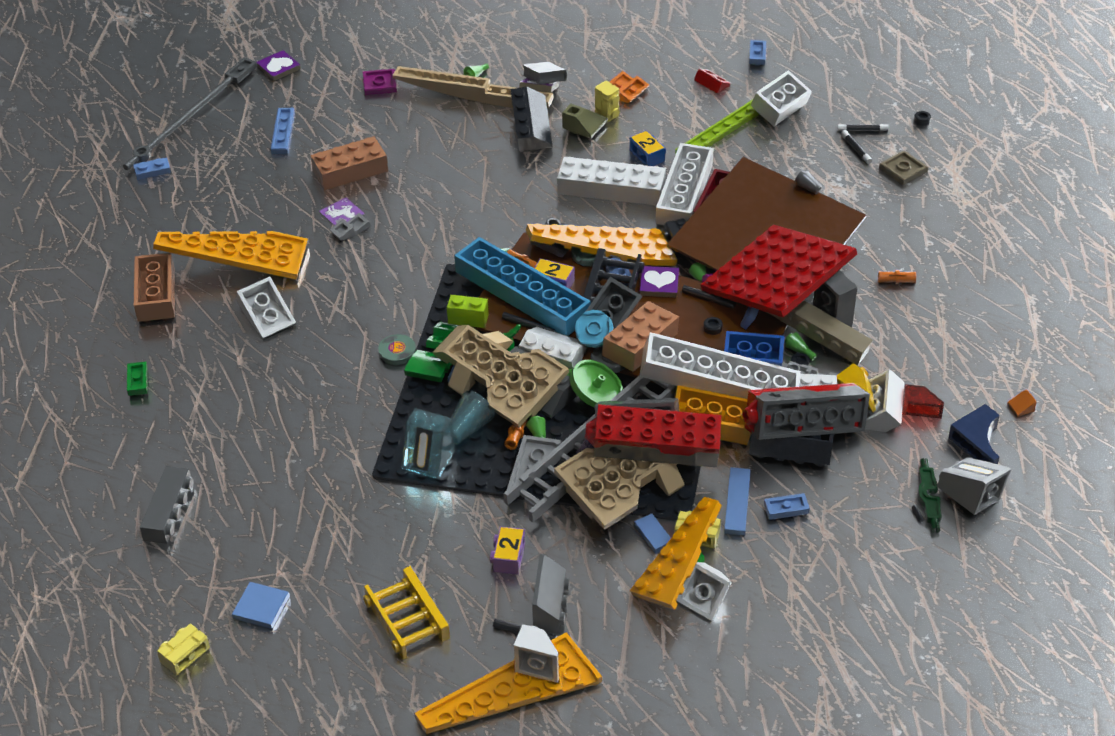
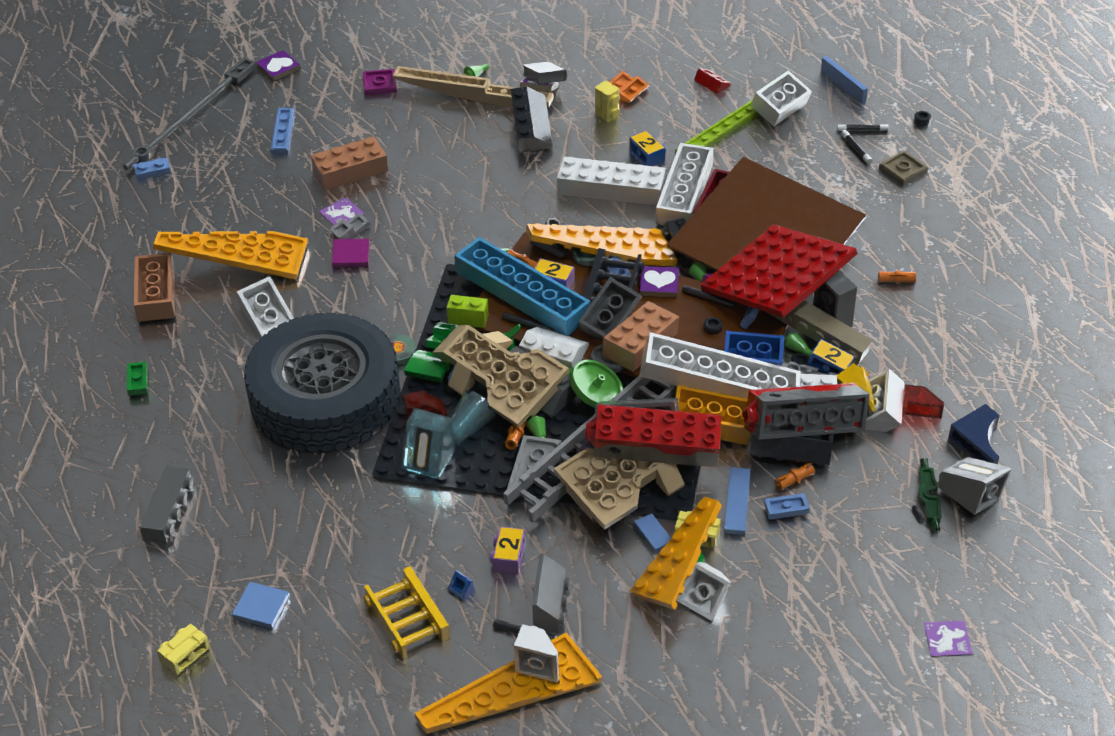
(322, 382): none -> black wheel
(350, 253): none -> magenta tile
(425, 402): none -> clear red slope
(461, 585): none -> blue slope
(582, 121): olive slope -> none
(593, 327): medium azure tile -> none
(757, 52): medium blue plate -> none
(794, 476): none -> orange pin
(808, 182): dark grey cone -> none
(829, 358): none -> brick
(844, 79): none -> medium blue tile
(948, 638): none -> medium lavender sticker
(1022, 403): orange slope -> none

